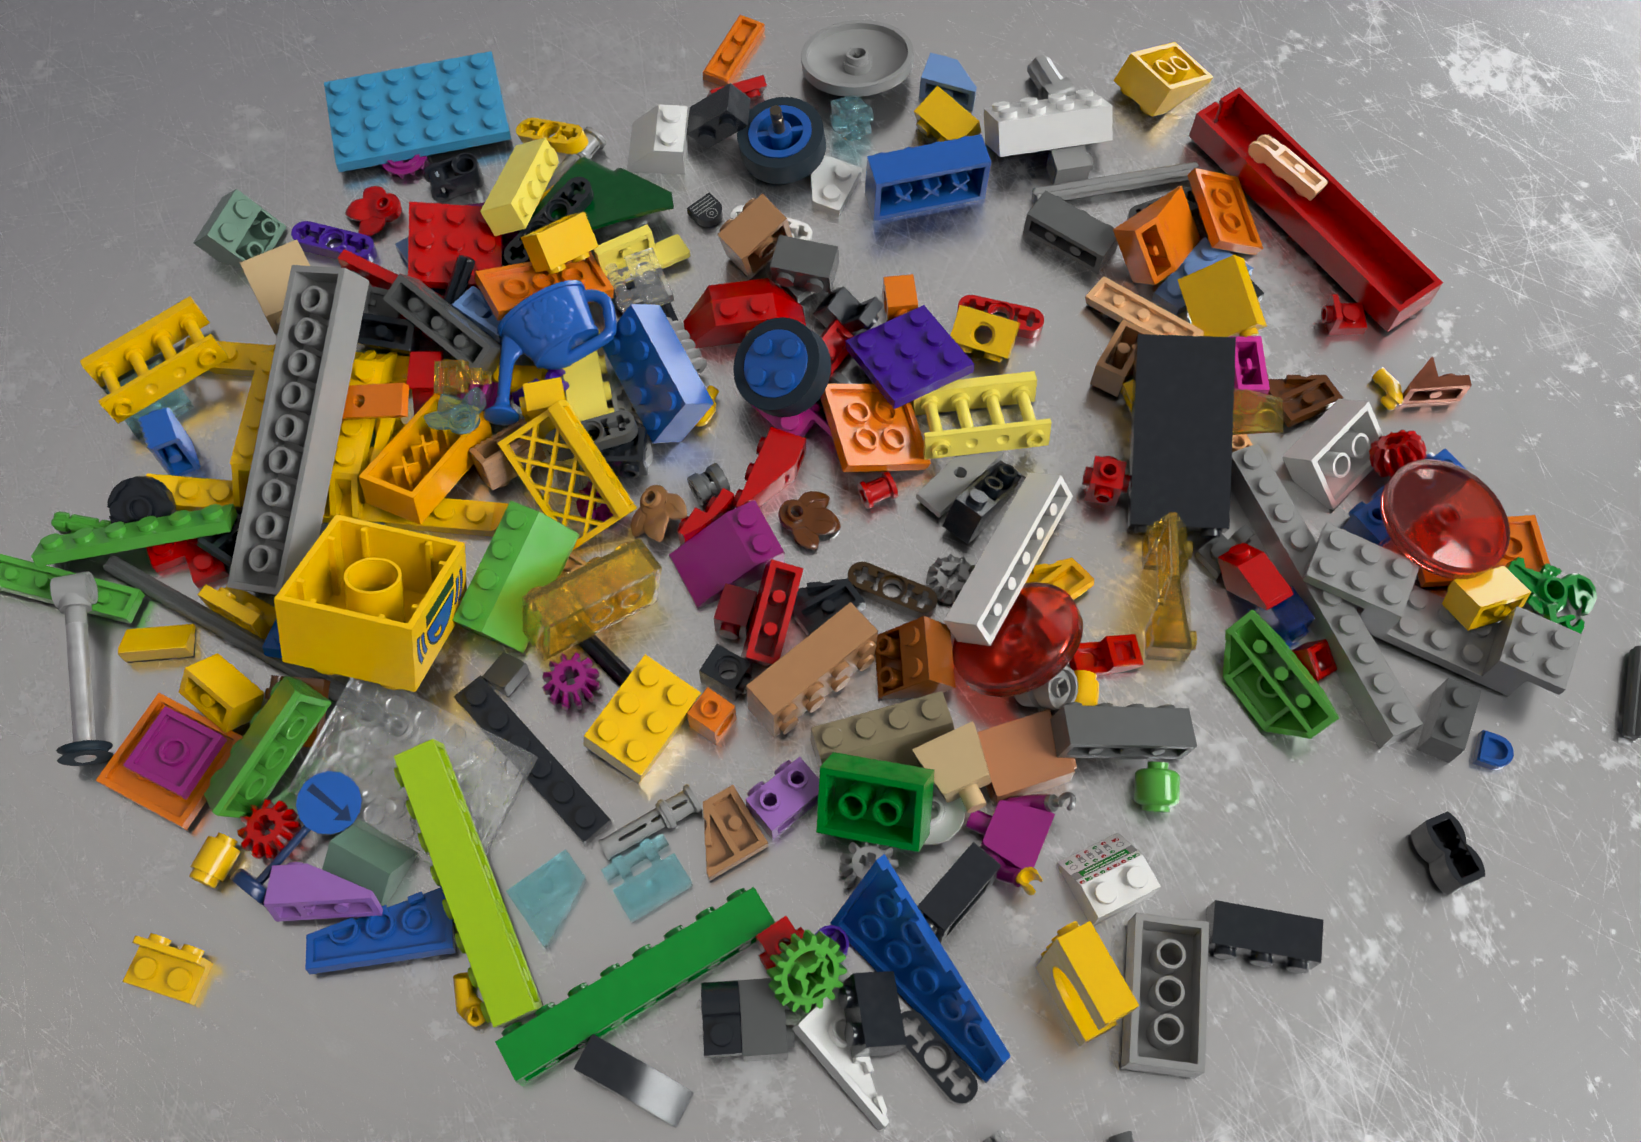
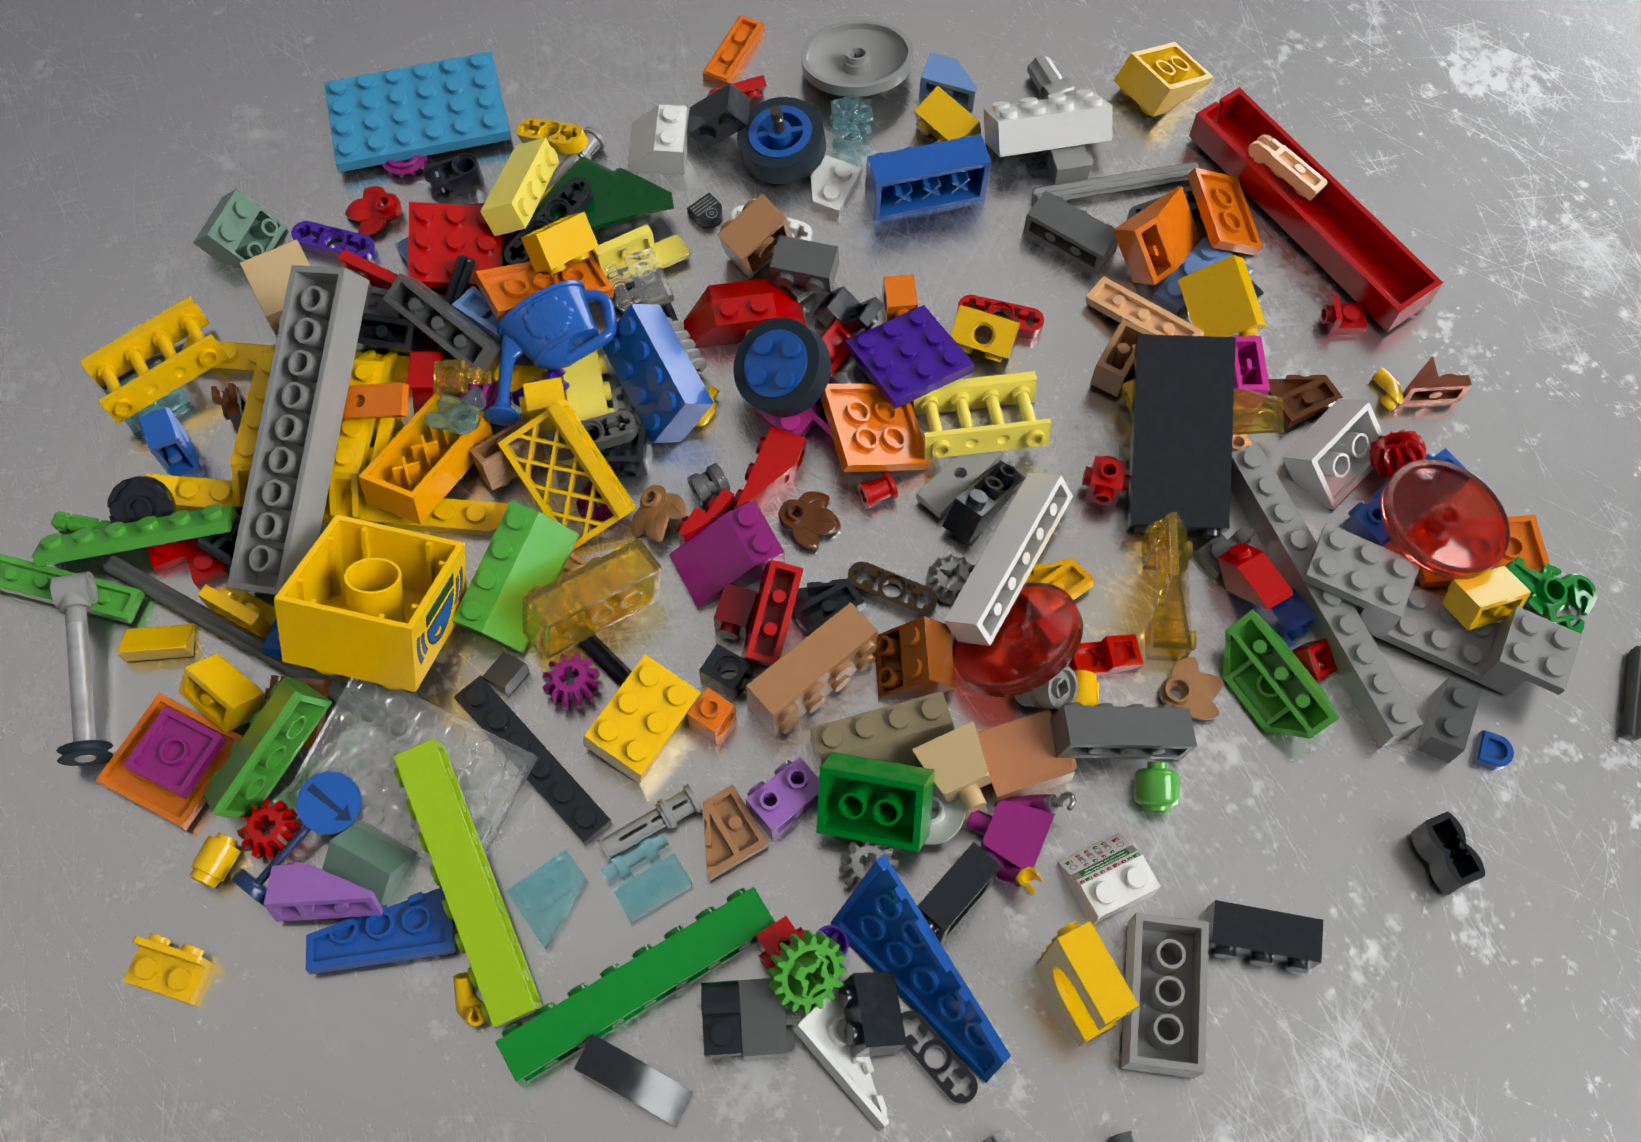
(232, 403): none -> reddish brown plate
(1195, 688): none -> medium nougat plate

